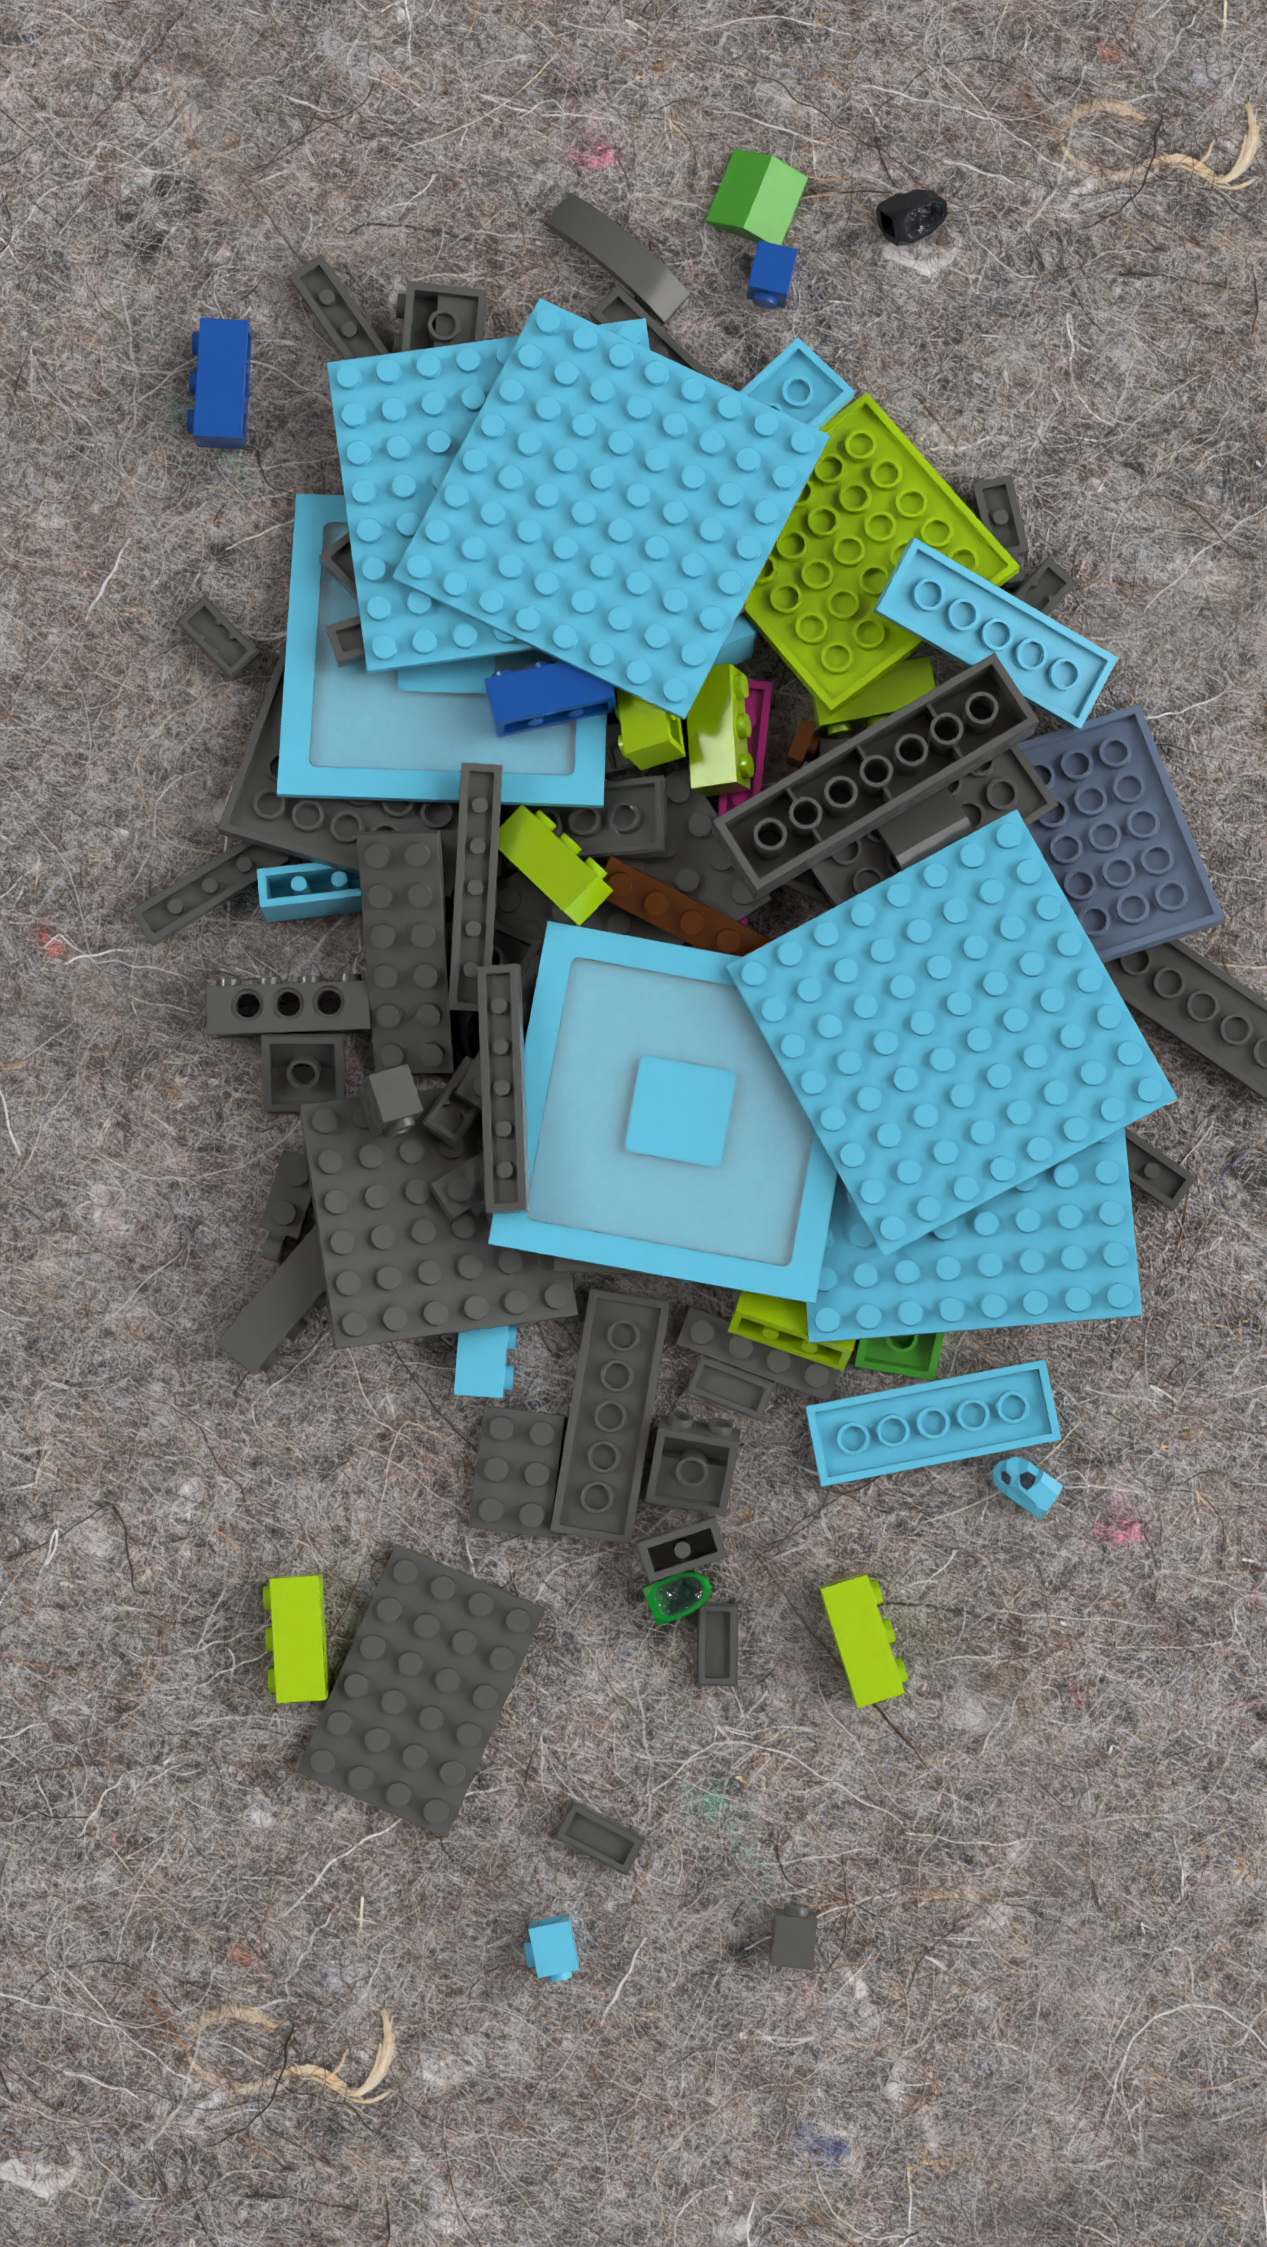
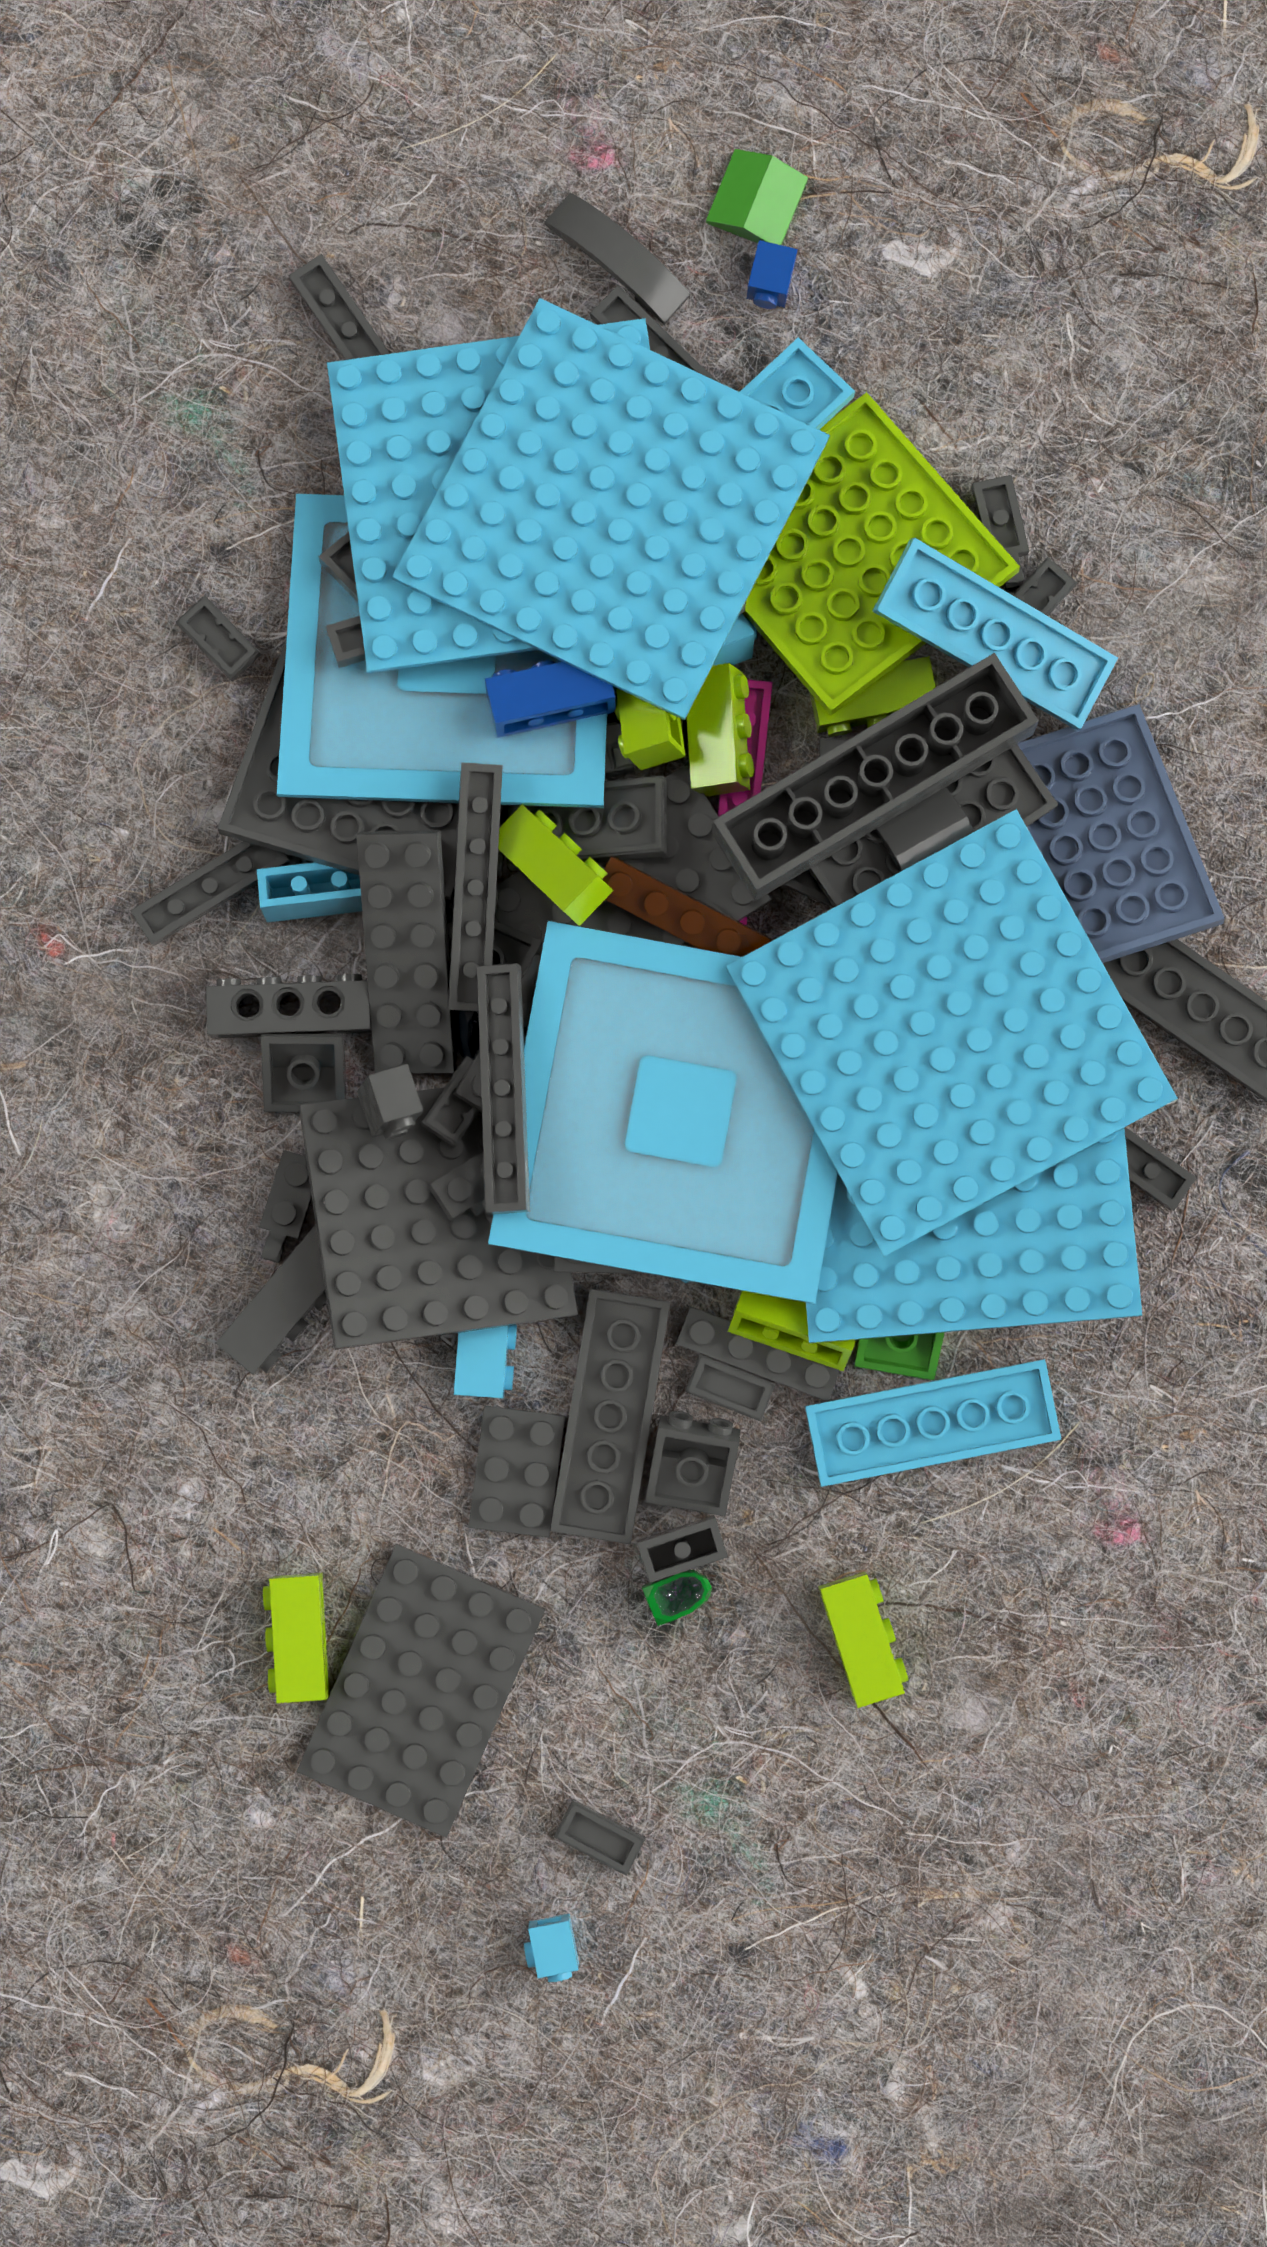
(220, 383): blue brick -> none
(439, 316): dark grey plate -> none
(717, 1644): dark grey tile -> none
(793, 1937): dark grey brick -> none
(803, 745): reddish brown plate -> none
(911, 216): black rock -> none
(1026, 1485): medium azure rock -> none

